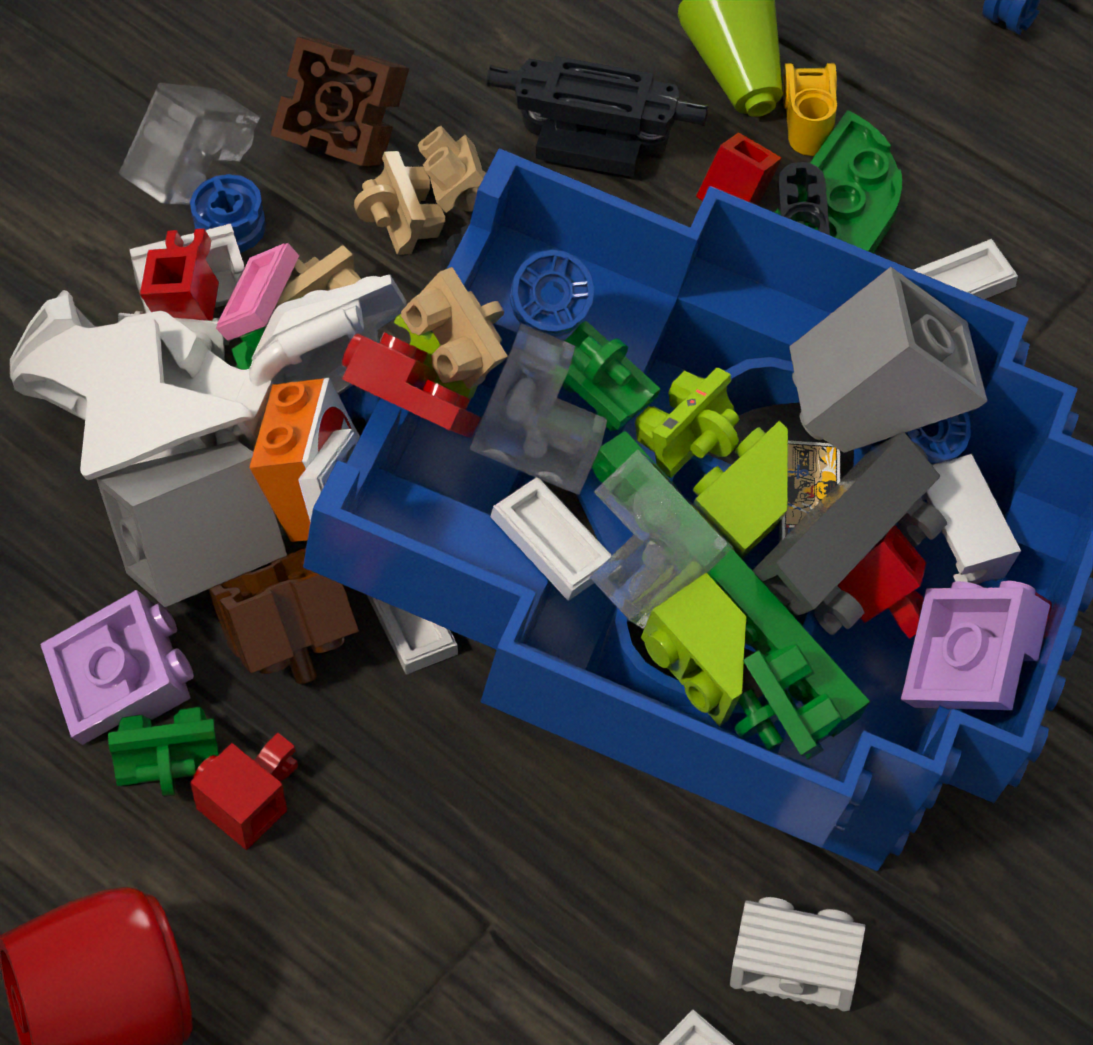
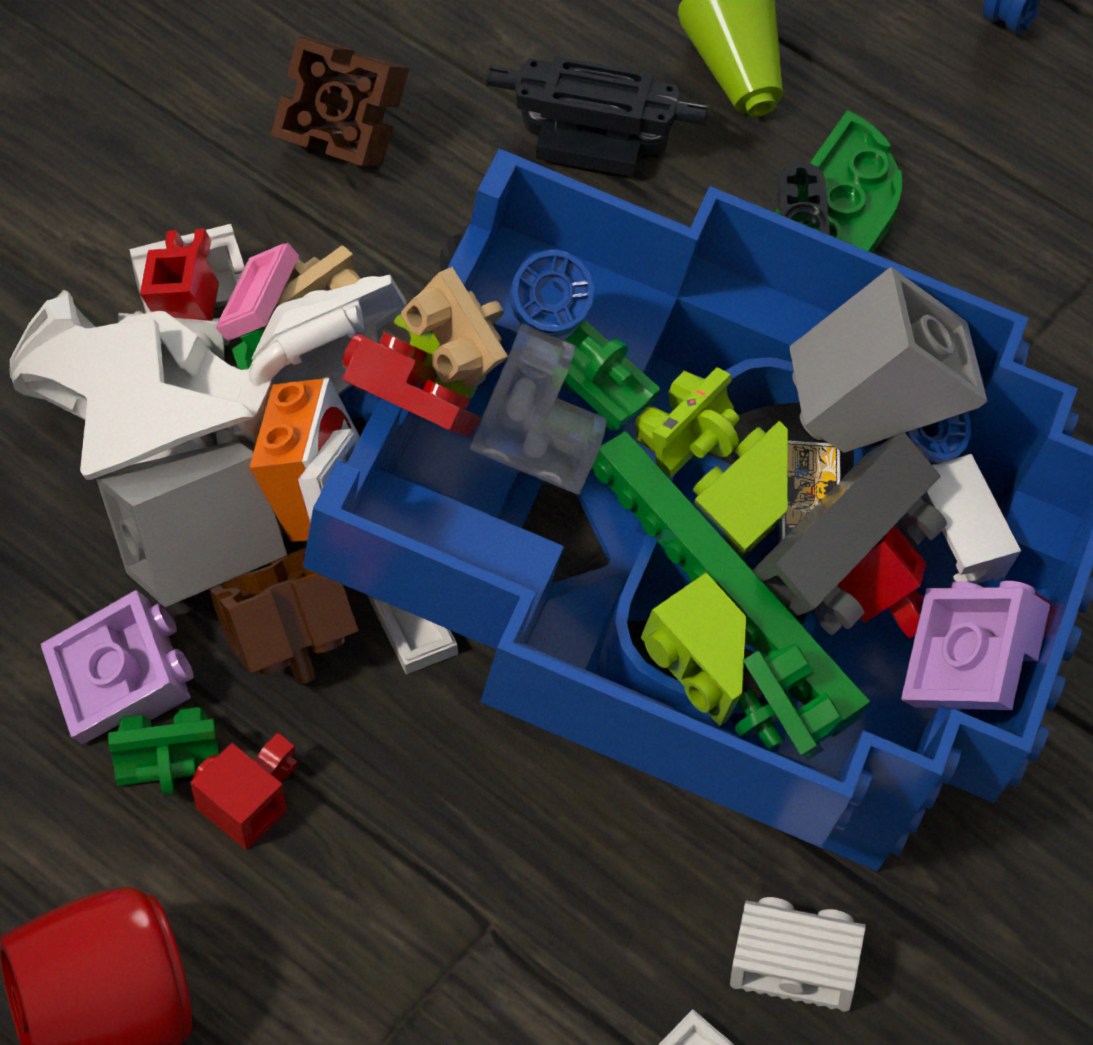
(181, 138): clear brick -> none
(230, 201): blue wheel -> none
(394, 204): tan hips -> none
(452, 169): tan hips -> none
(551, 537): white tile -> none
(669, 541): clear brick -> none
(741, 169): red brick -> none
(809, 106): yellow piece -> none
(976, 270): white tile -> none

